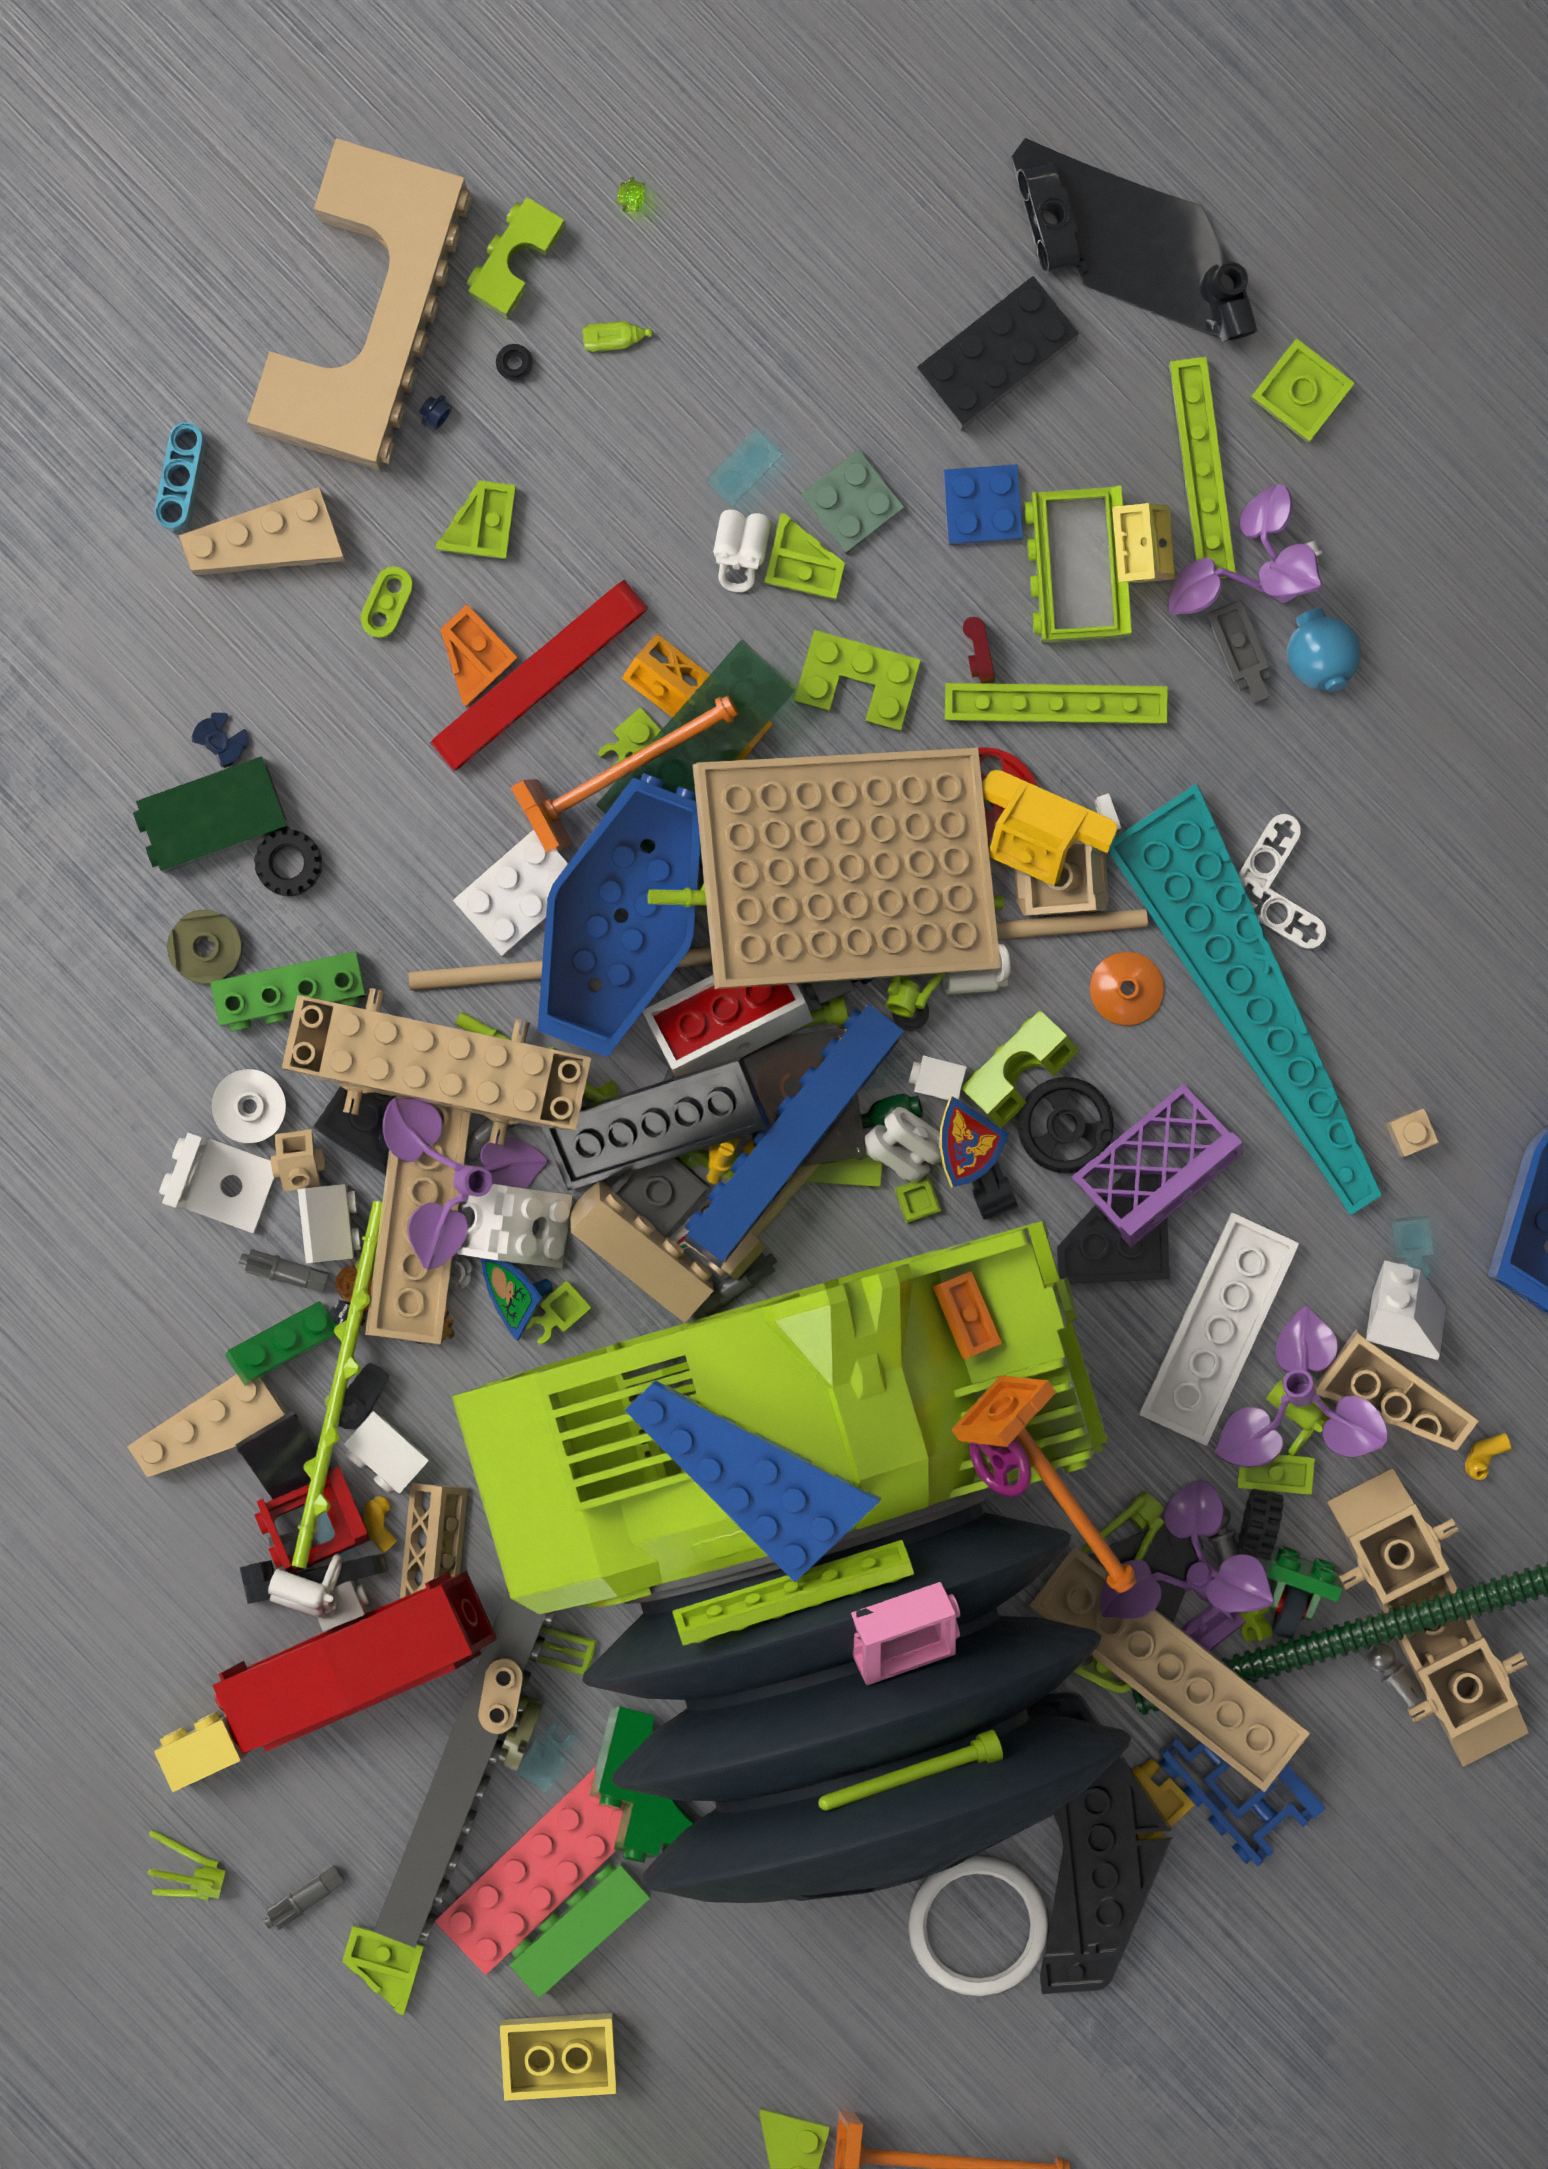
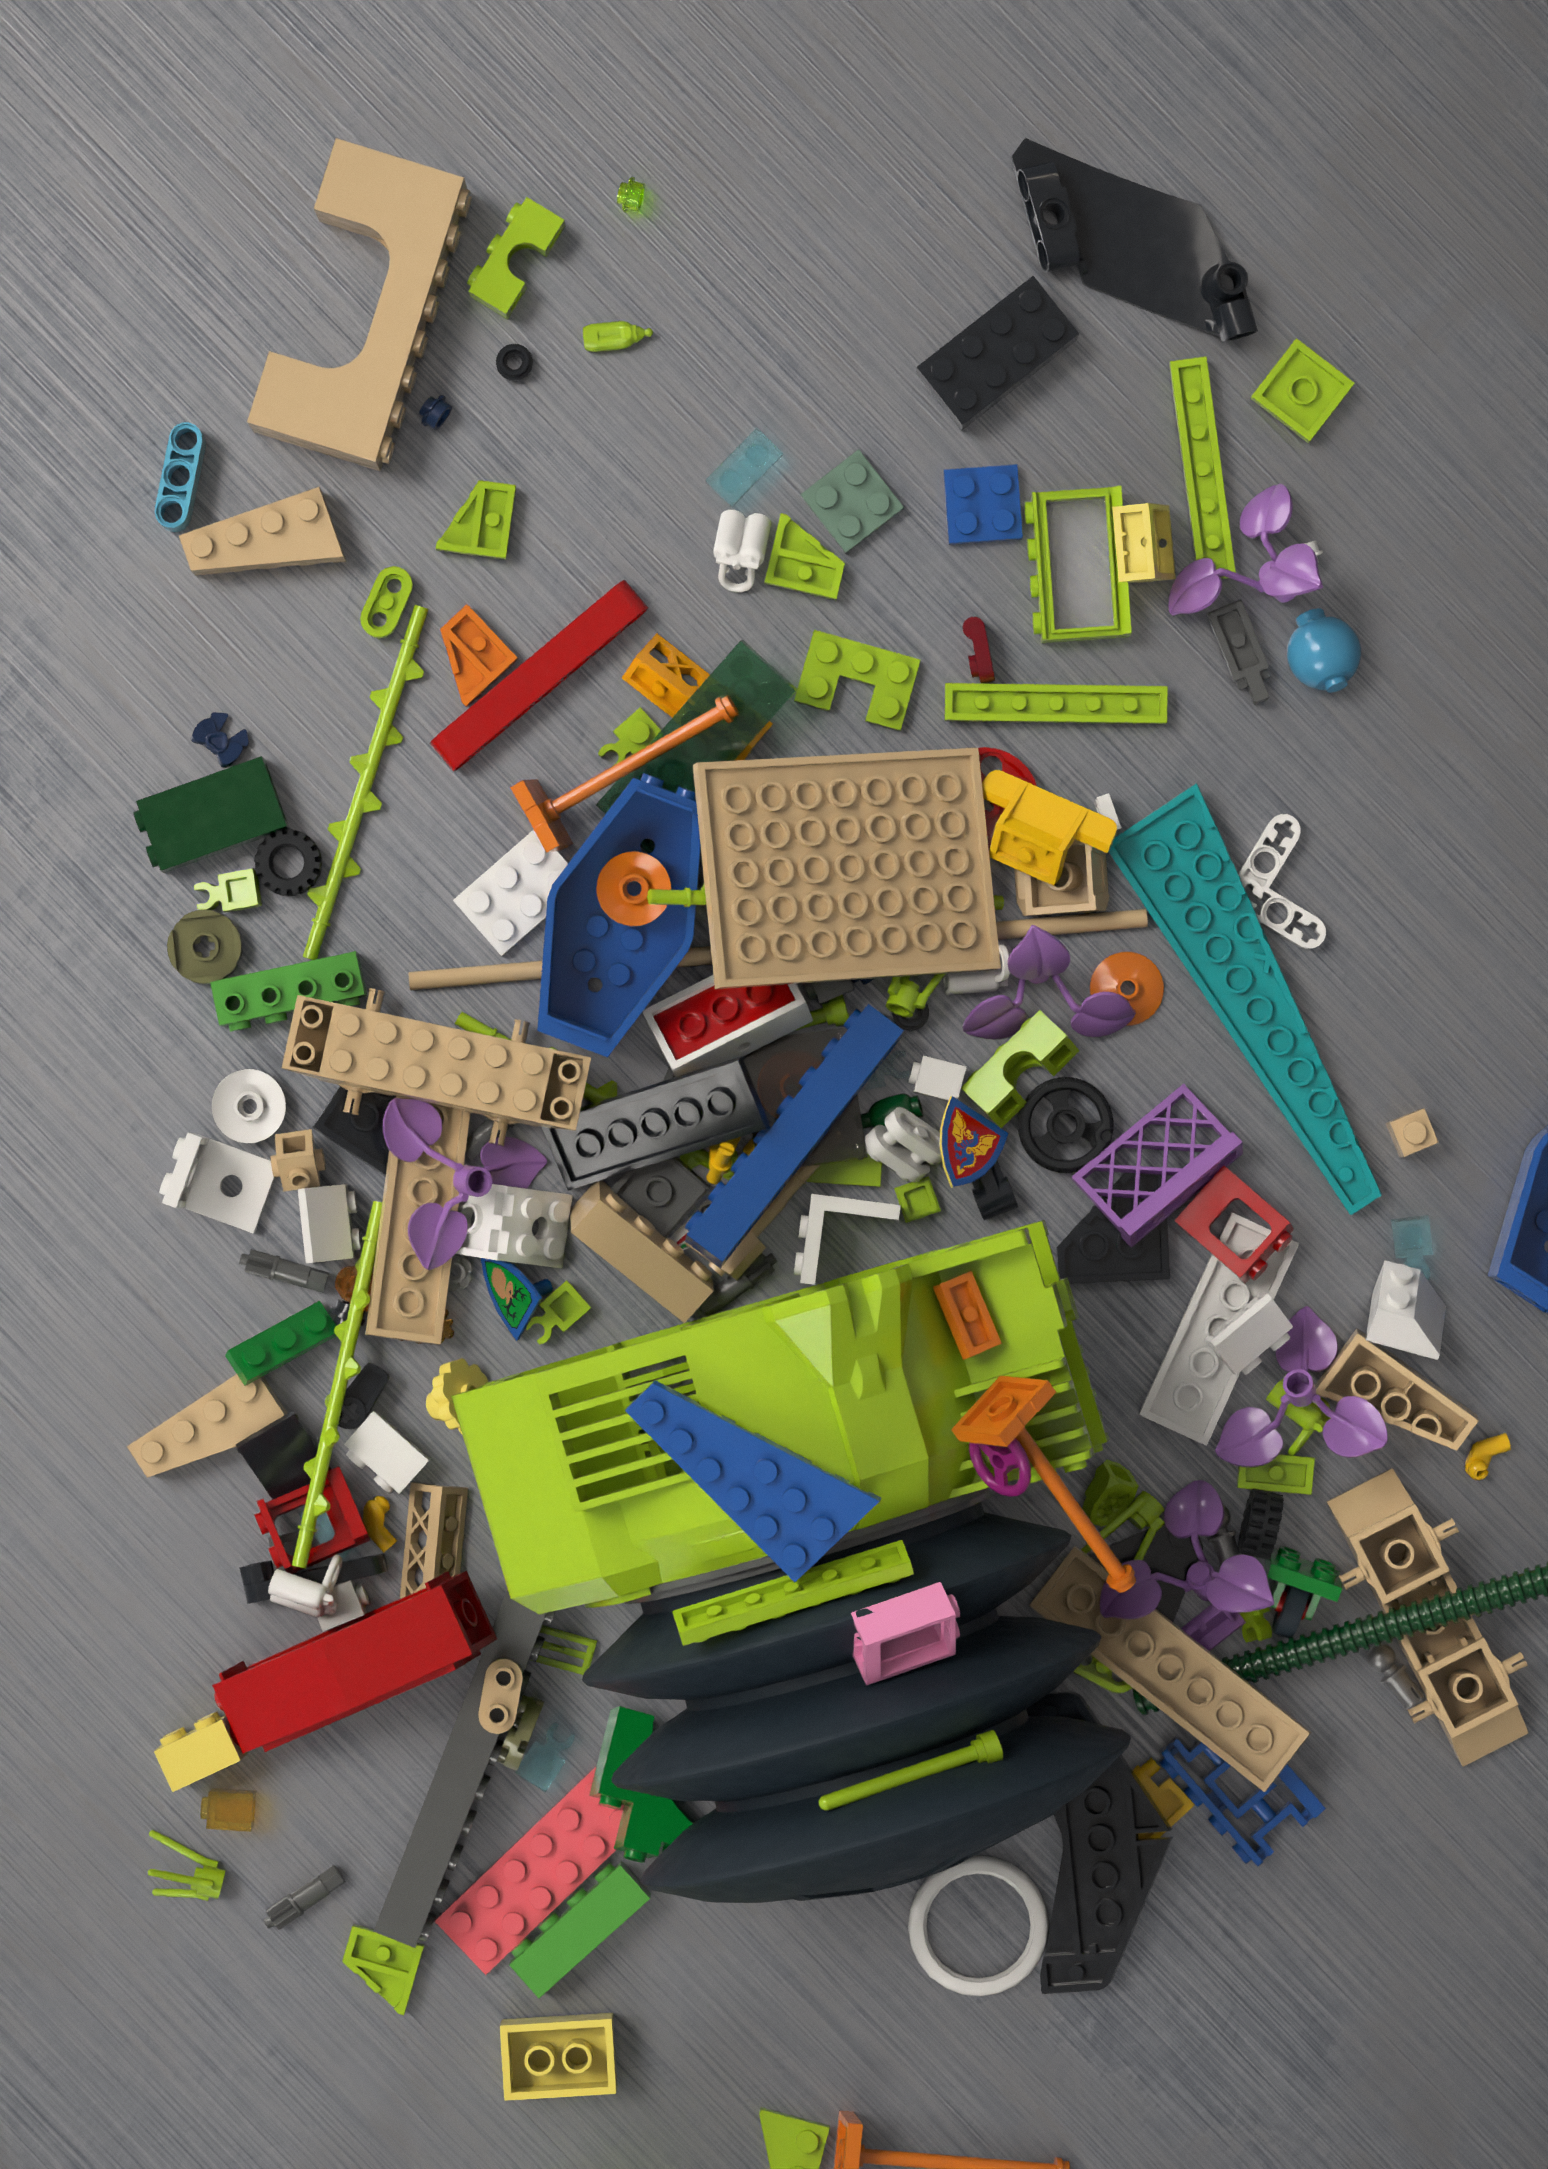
(229, 1809): none -> clear yellow brick
(235, 891): none -> plate
(367, 766): none -> lime plant
(453, 1379): none -> light yellow plant
(613, 885): none -> orange dish
(811, 1227): none -> white bracket
(1036, 960): none -> medium lavender plant
(1109, 1493): none -> lime rock
(1211, 1203): none -> red window
(1250, 1333): none -> white slope

